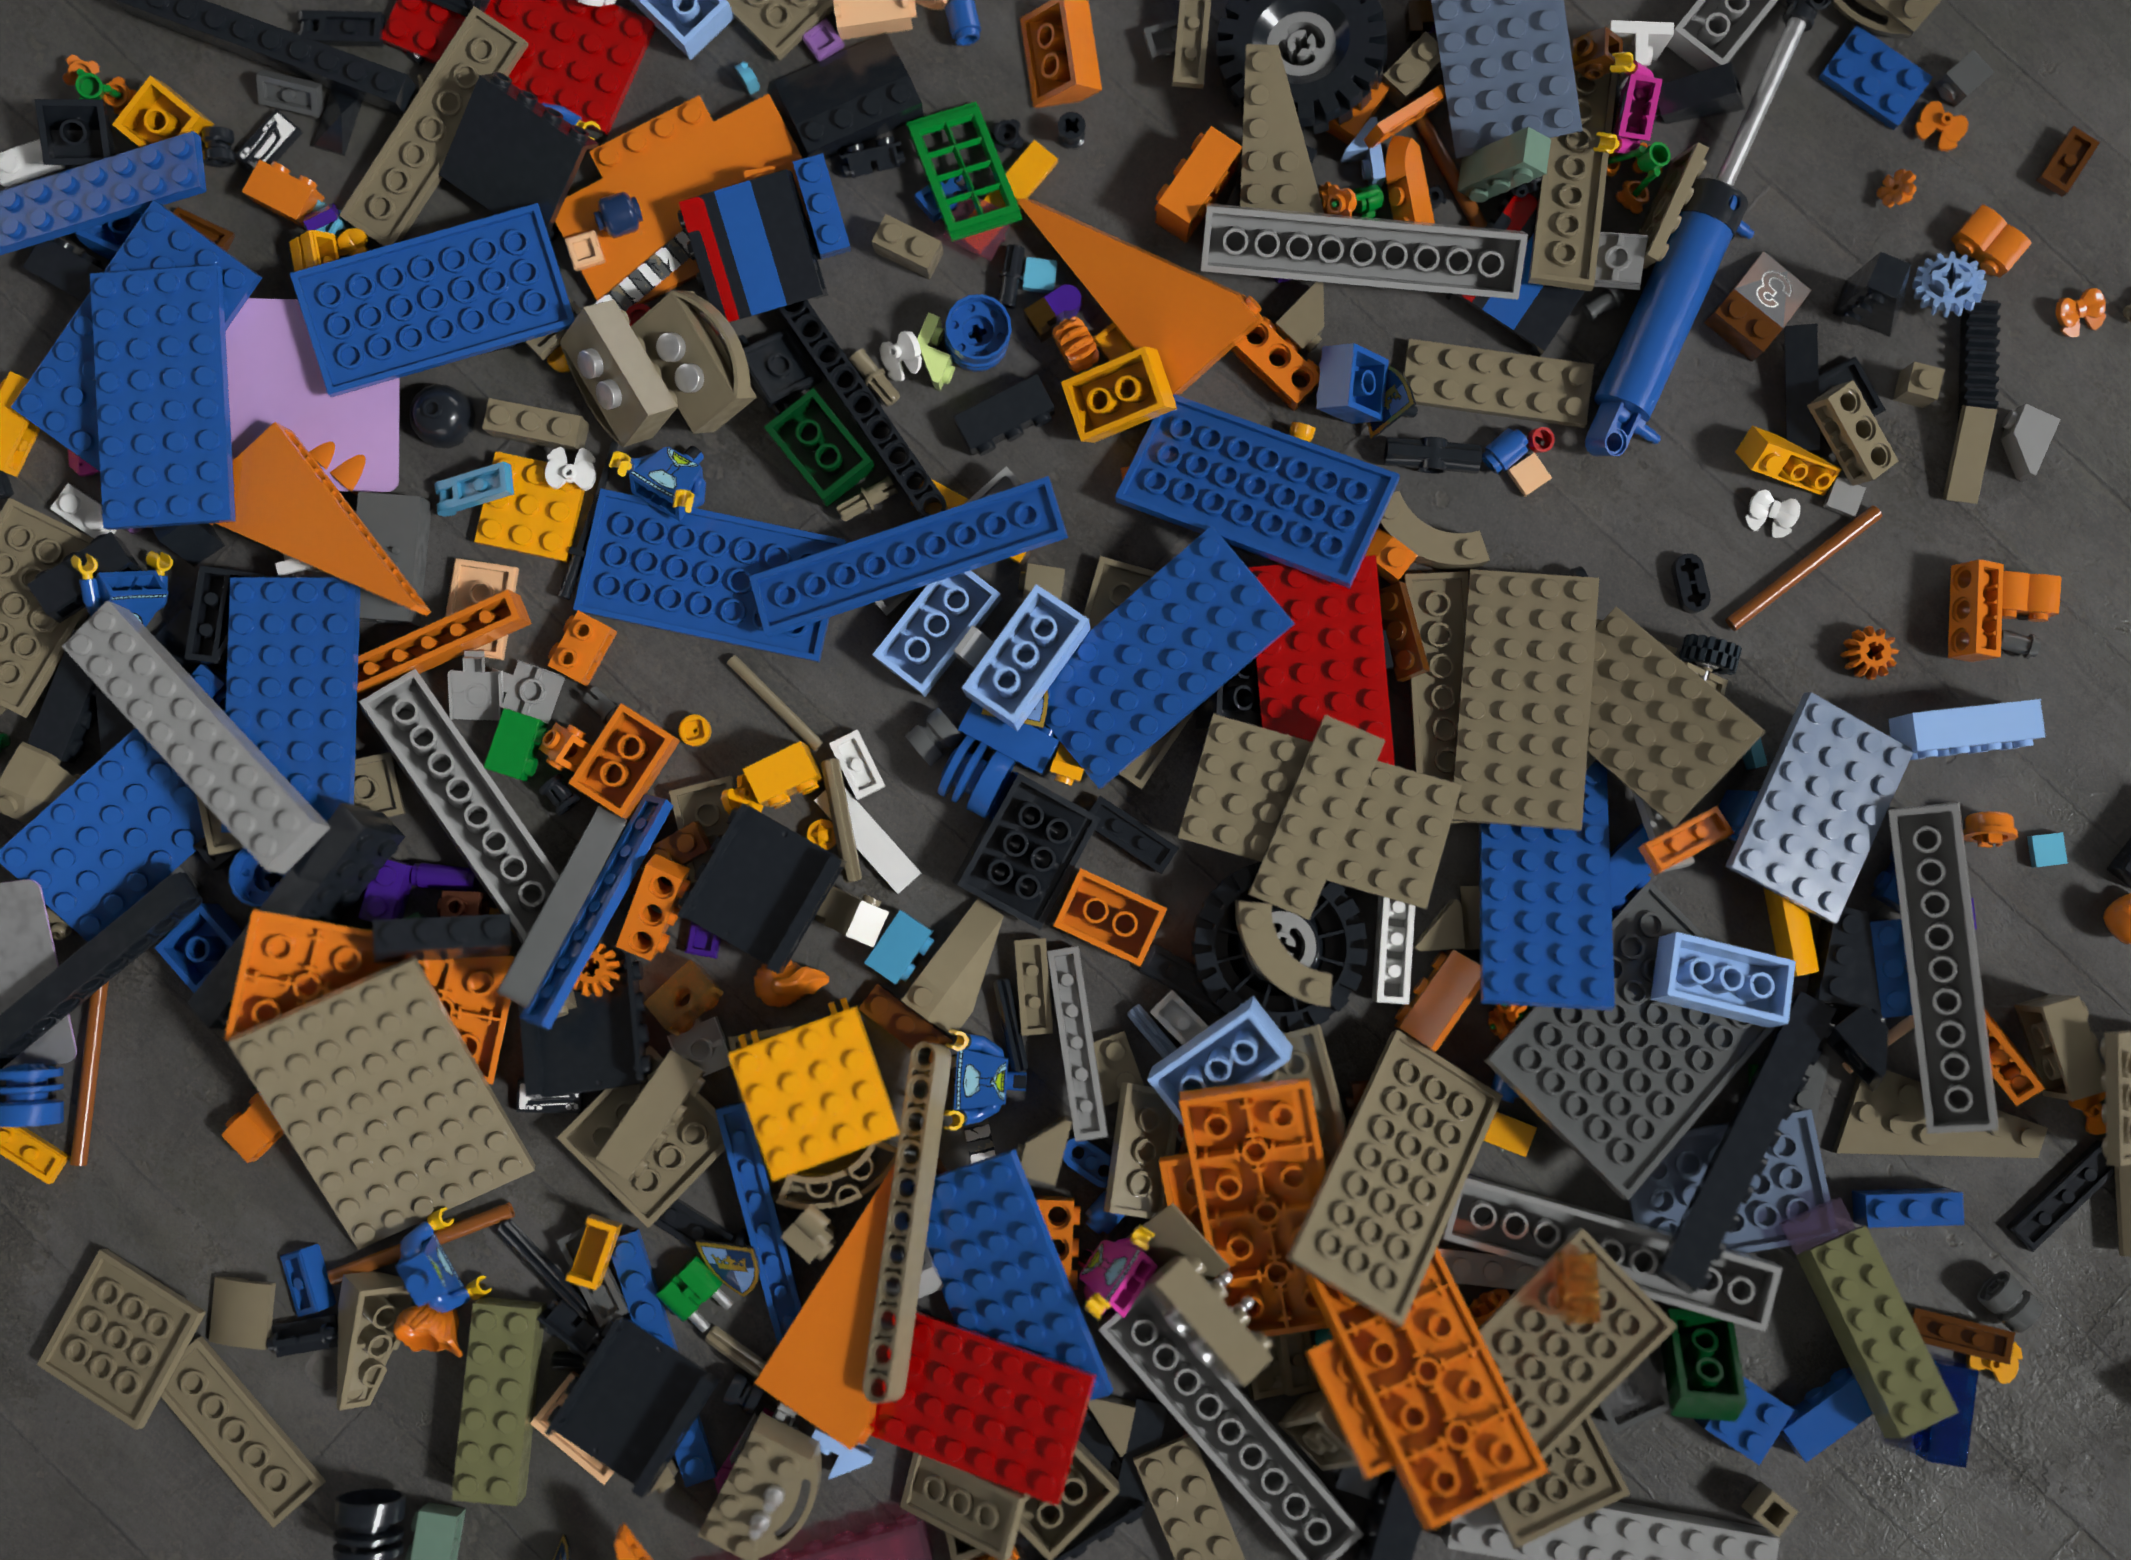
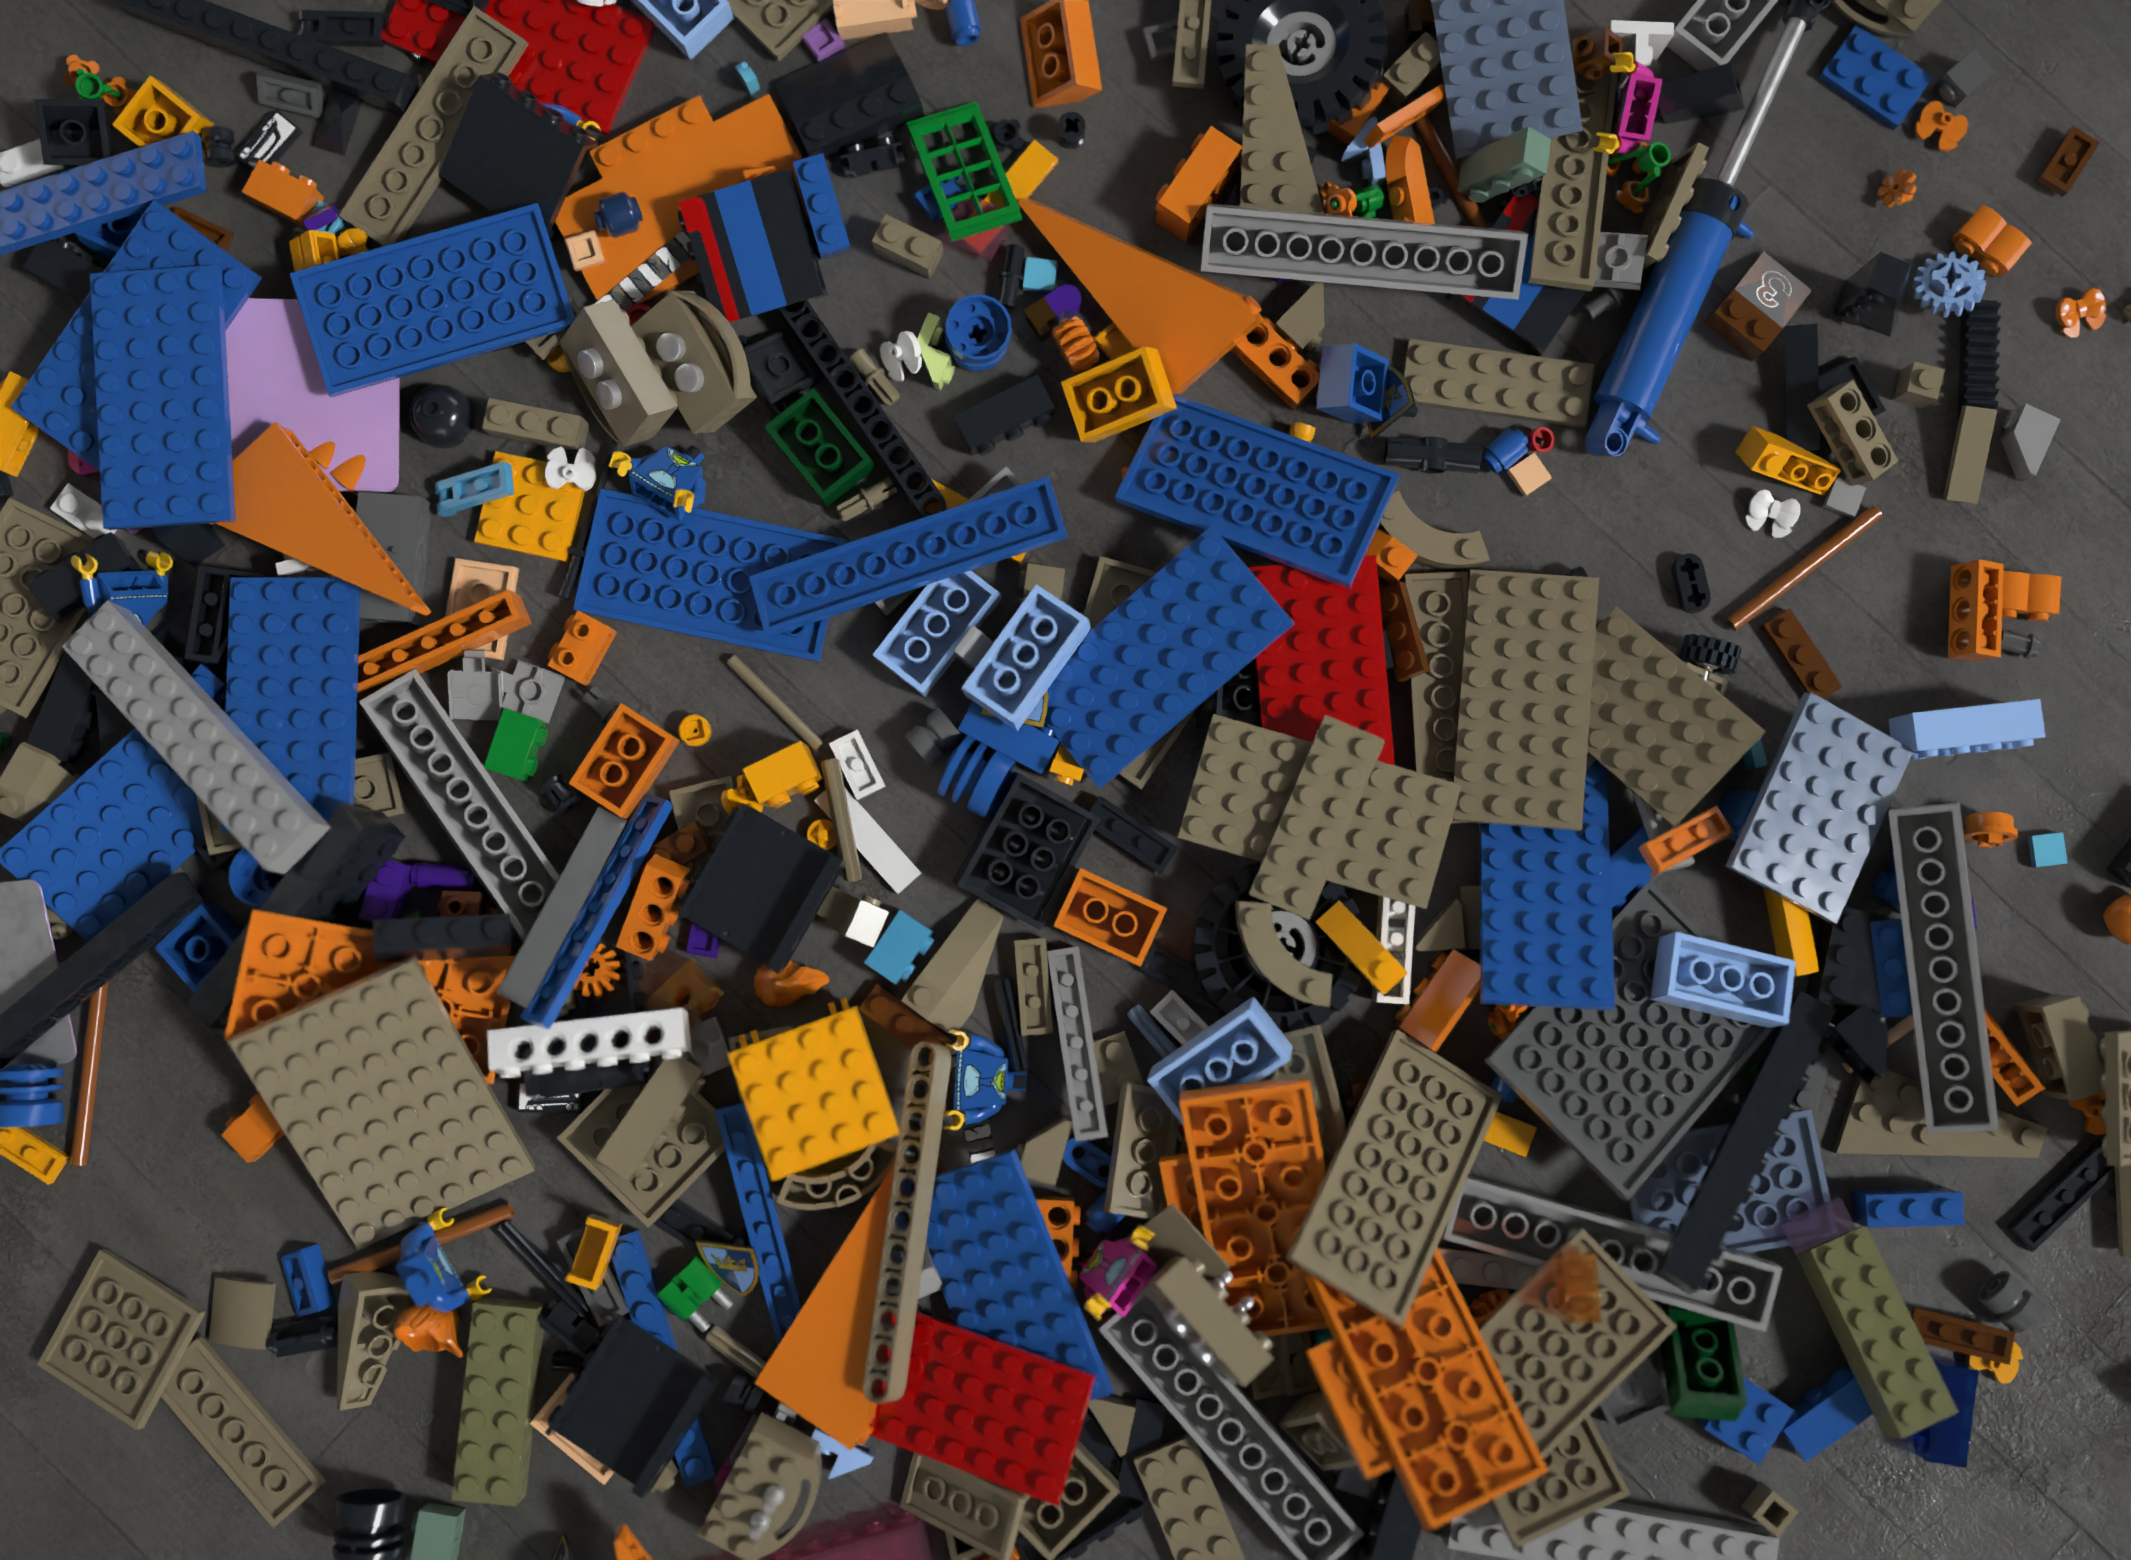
(506, 1043): none -> white brick
(565, 747): orange brick -> none
(811, 1234): dark tan hinge -> none
(1361, 948): none -> light orange slope
(1801, 655): none -> reddish brown plate
(1861, 645): orange gear -> none

